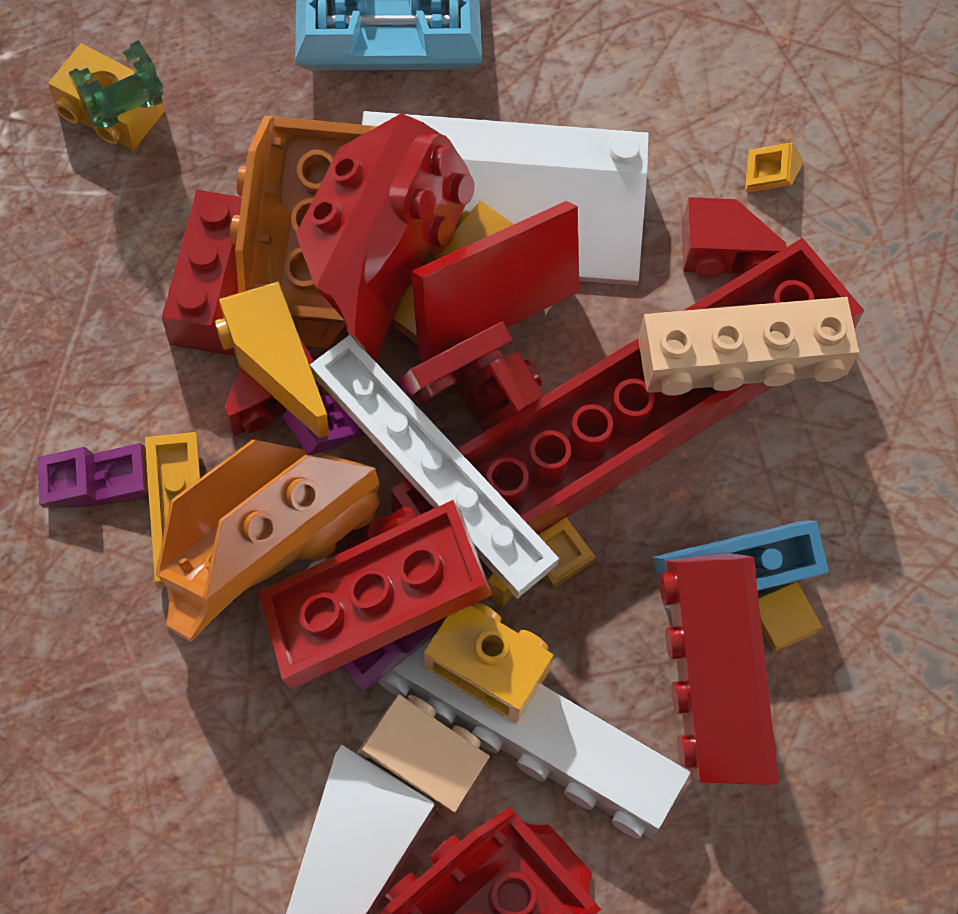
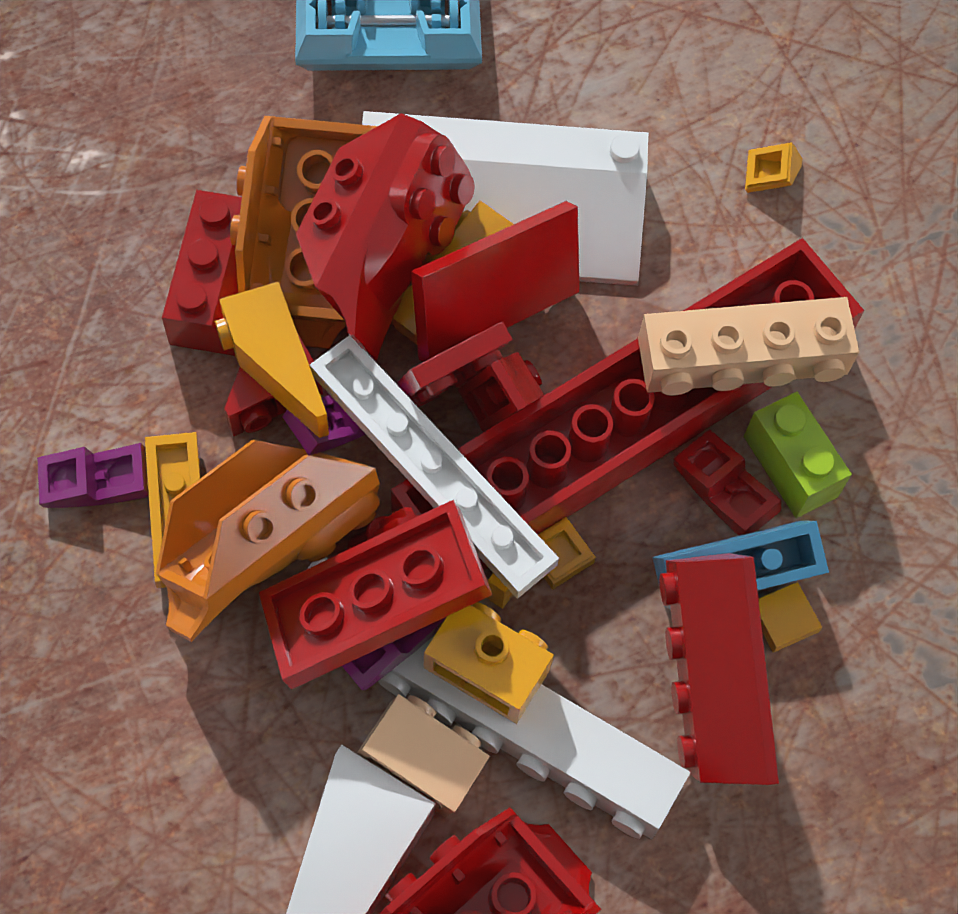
(132, 124): light orange brick -> none
(136, 90): clear green piece -> none
(724, 237): red slope -> none
(725, 486): none -> red slope
(797, 454): none -> lime brick

